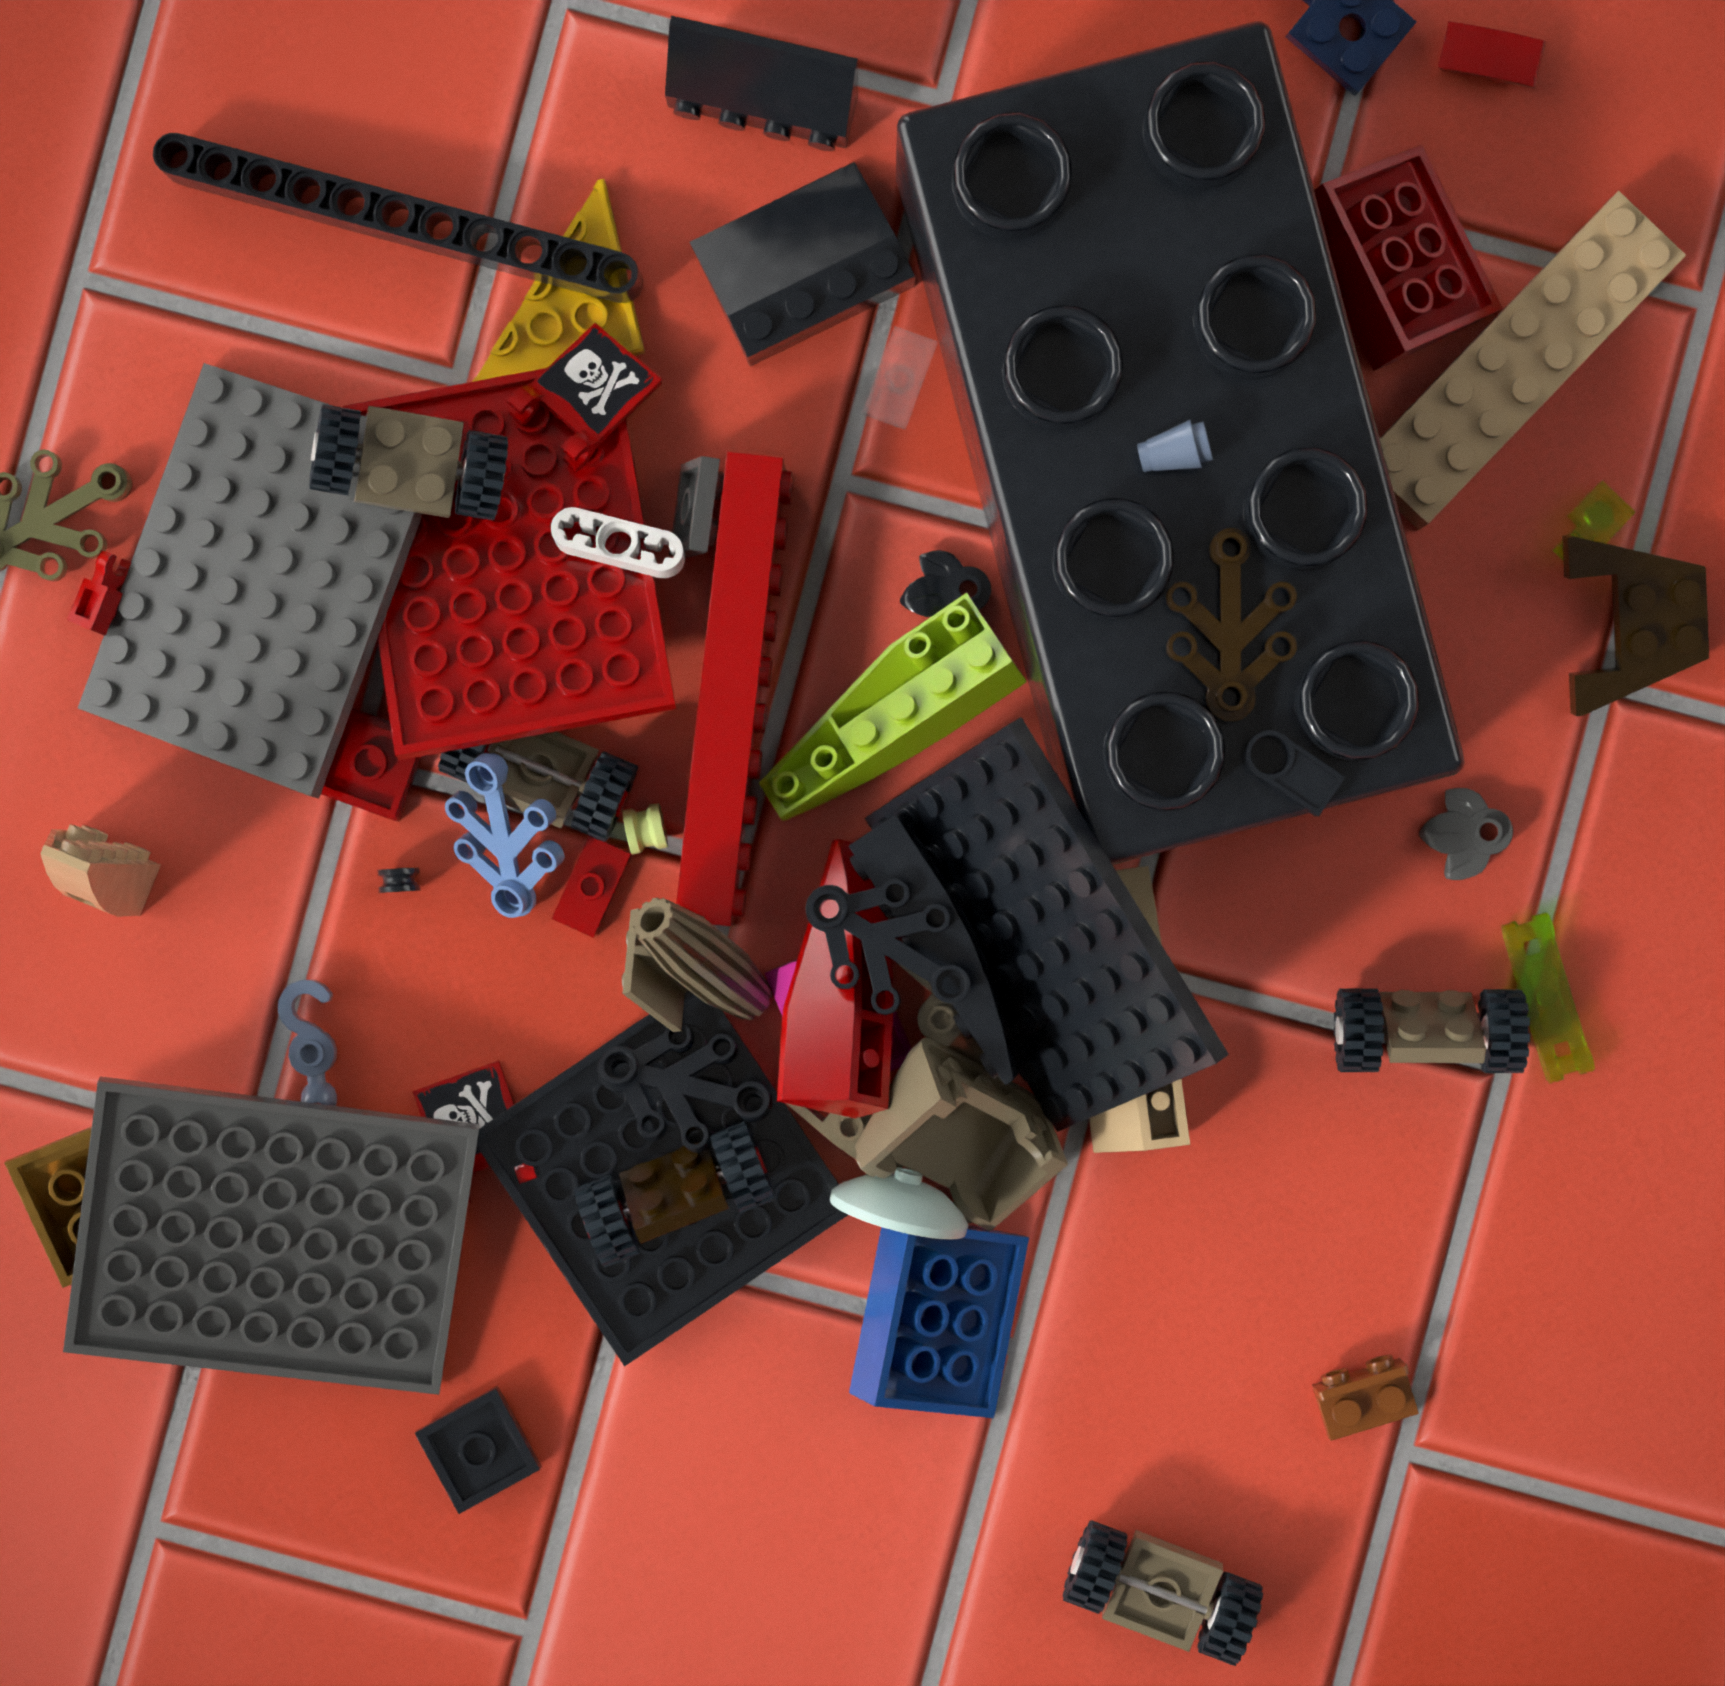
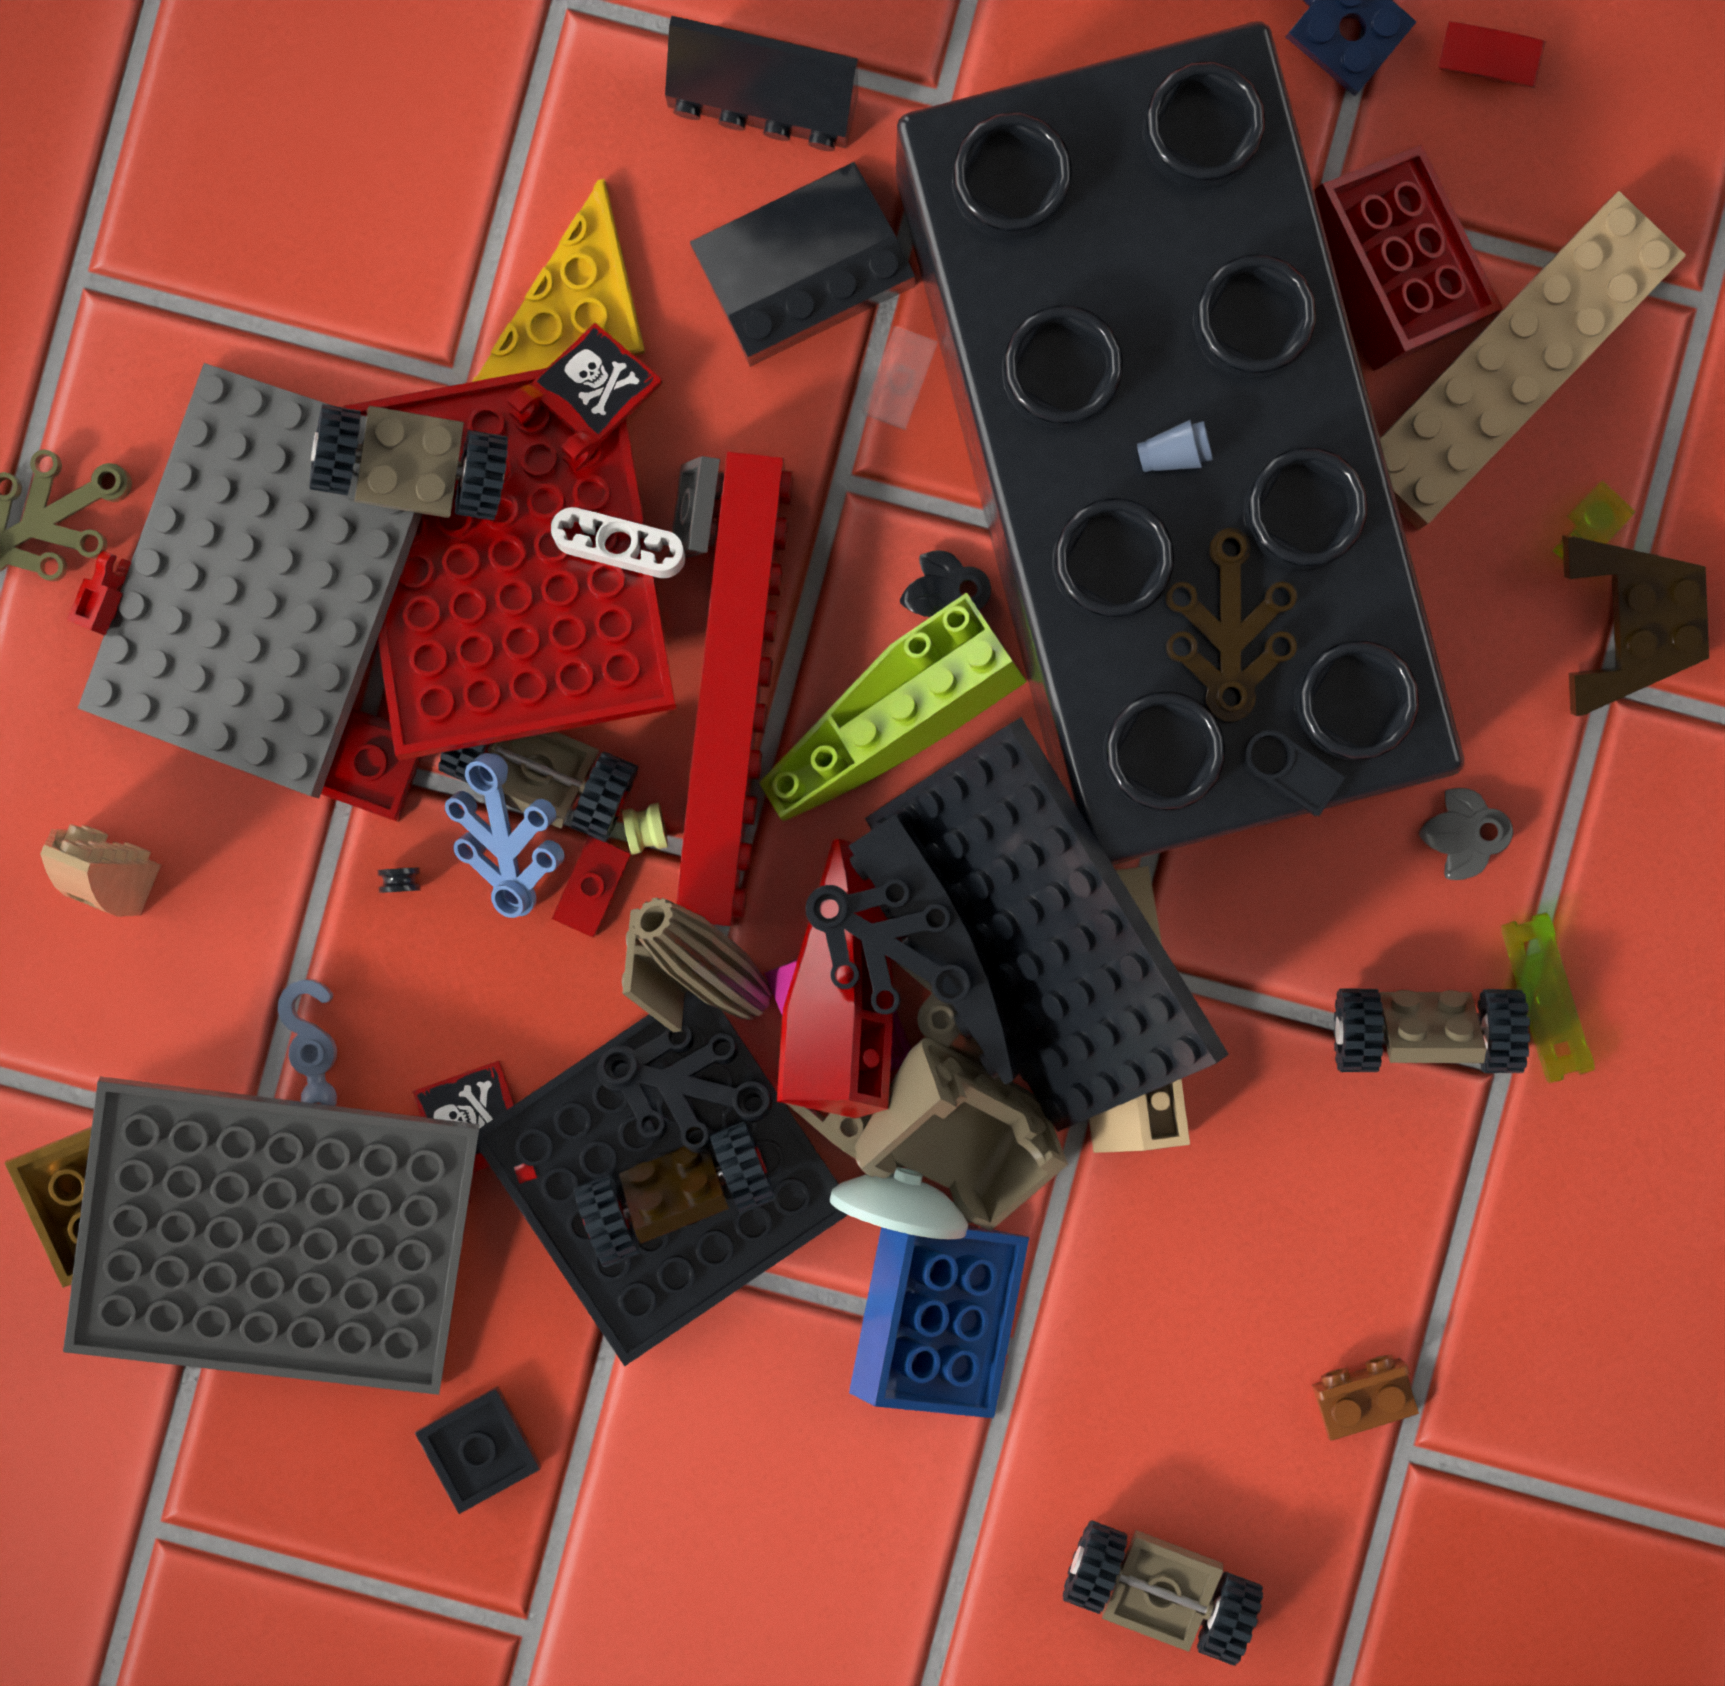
(382, 203): black beam -> none

